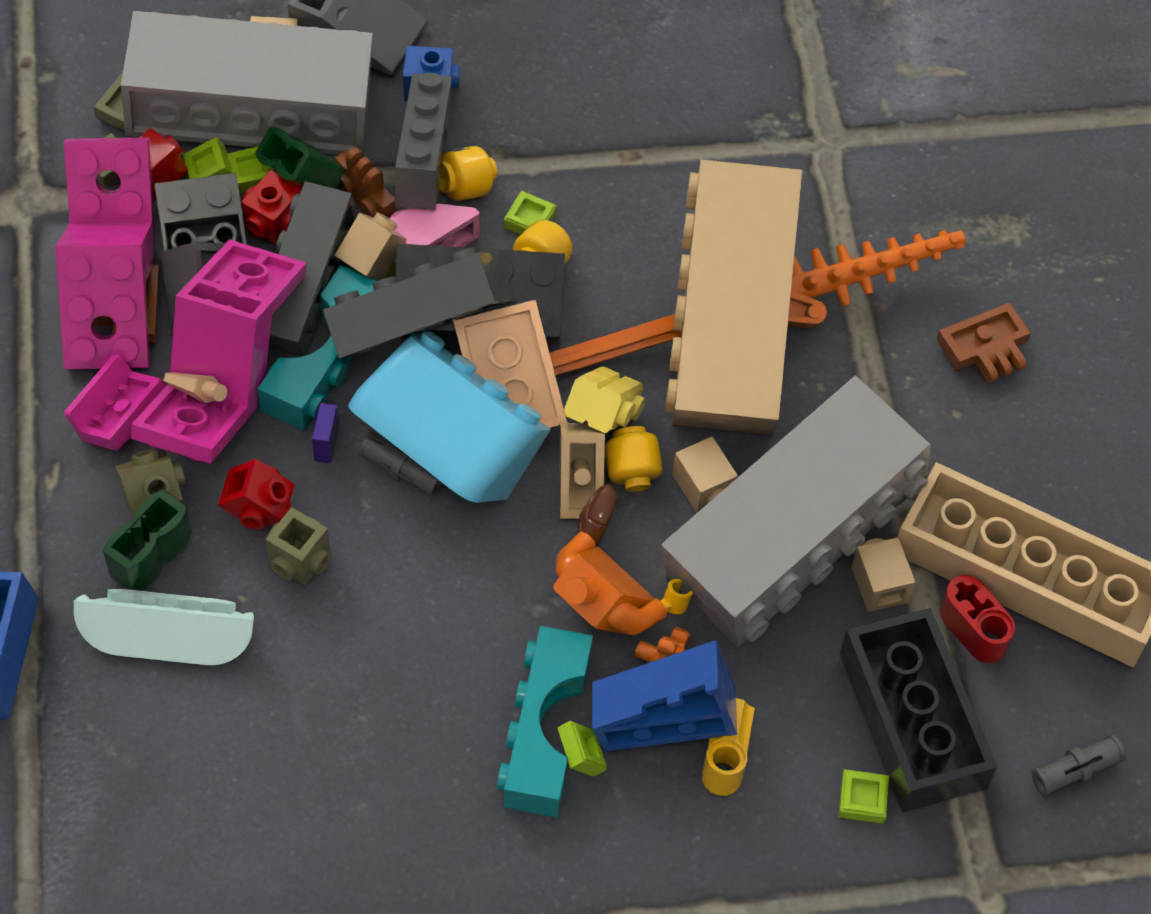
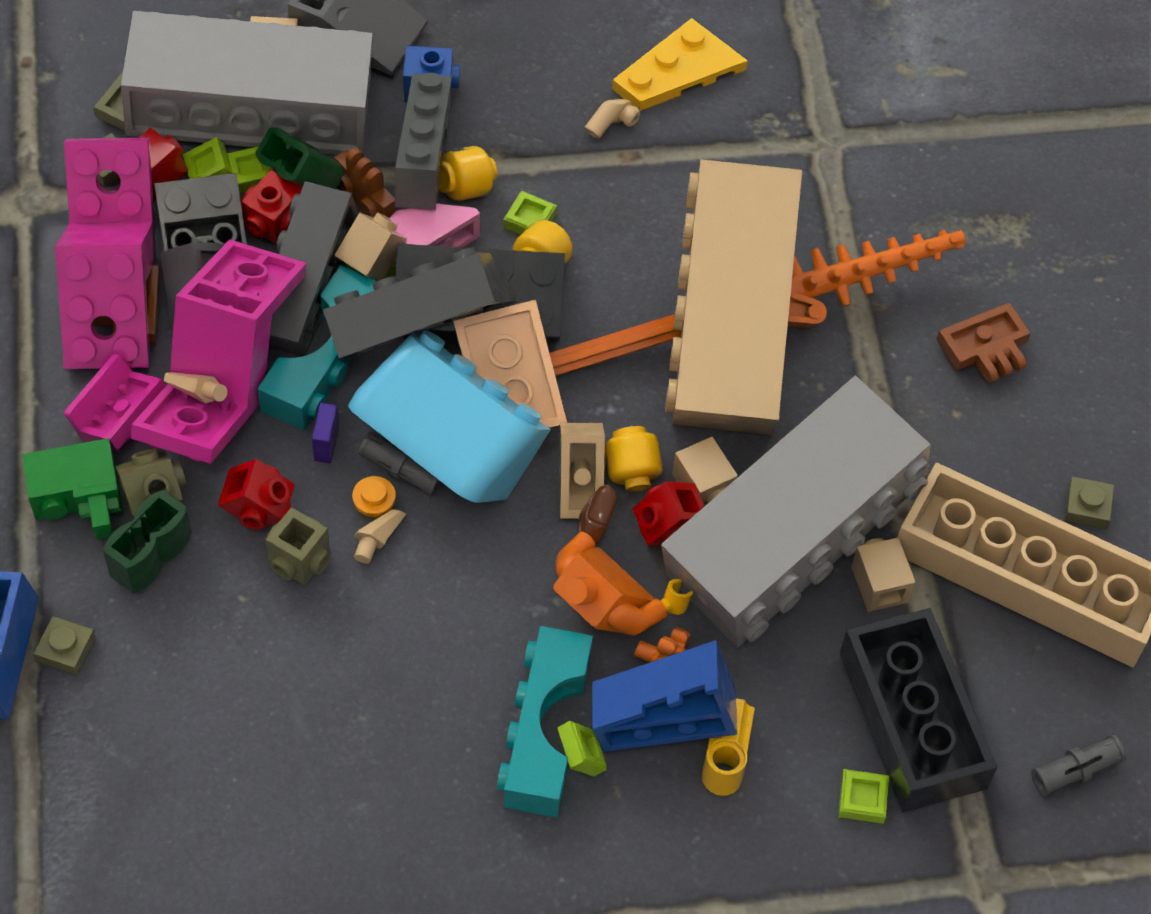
(64, 645): none -> olive plate
(74, 480): none -> green hinge
(164, 626): light aqua brick -> none
(374, 496): none -> light orange plate
(375, 535): none -> tan bar
(605, 400): light yellow brick -> none
(612, 112): none -> tan arm
(666, 510): none -> red brick
(678, 62): none -> yellow wing
(970, 611): red beam -> none
(1089, 502): none -> olive plate

